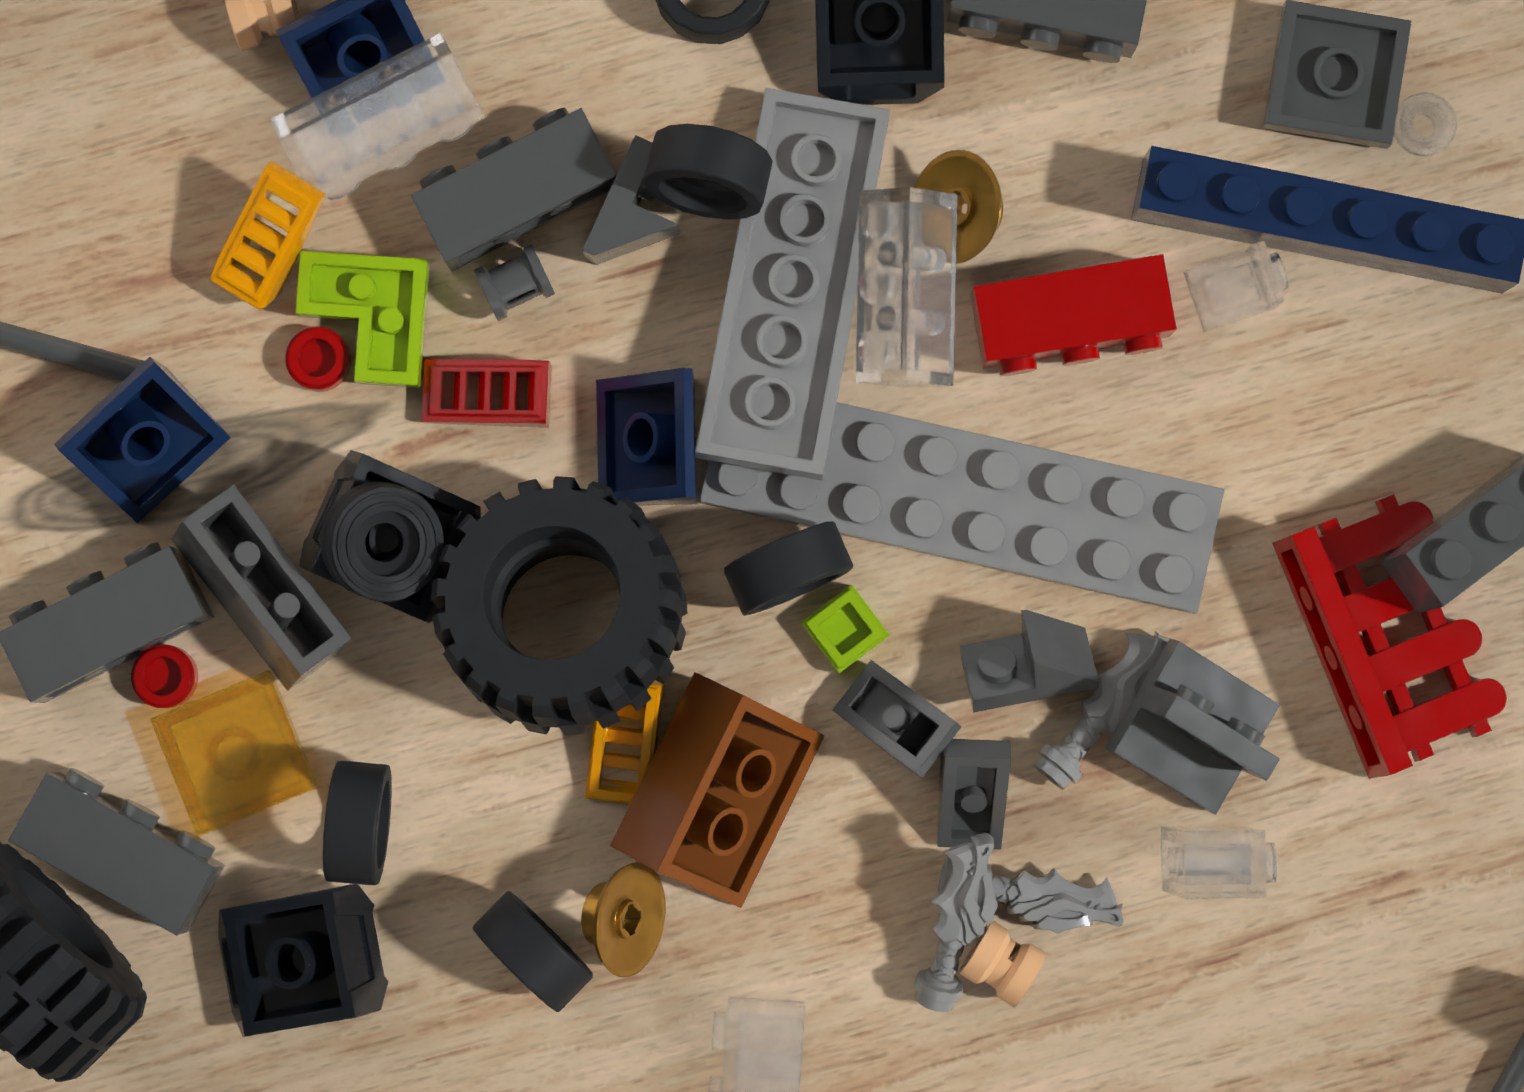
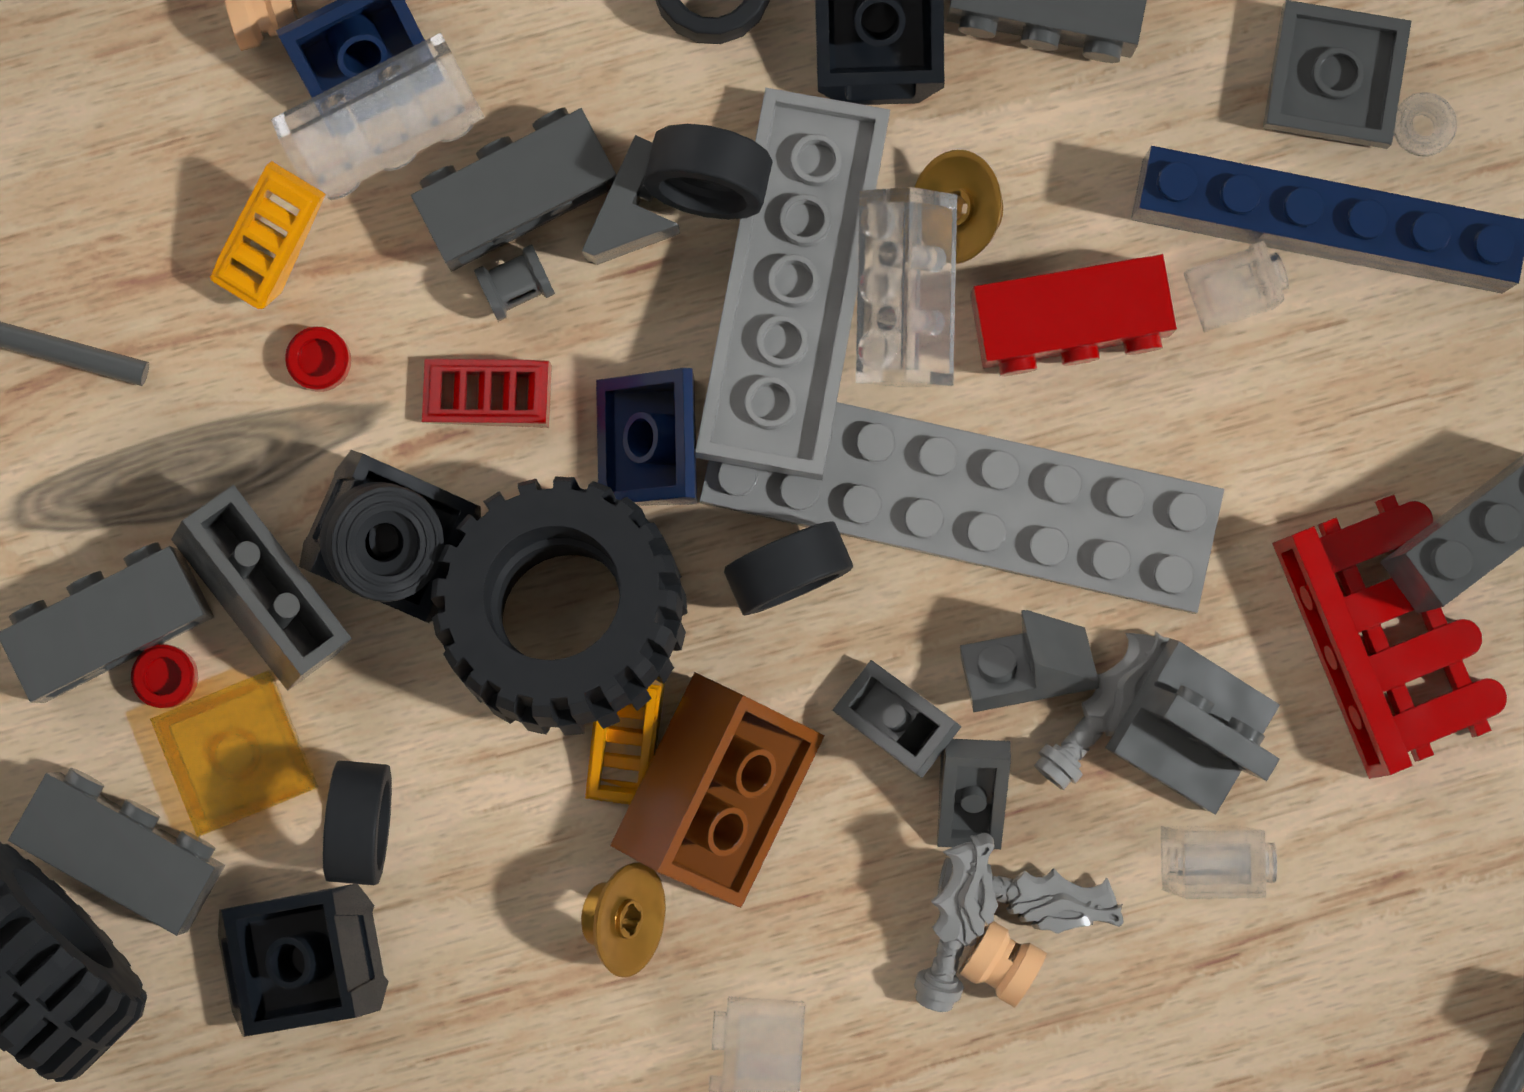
(143, 439): dark blue slope -> none
(384, 297): lime plate -> none
(532, 951): black tyre -> none
(845, 629): lime tile -> none

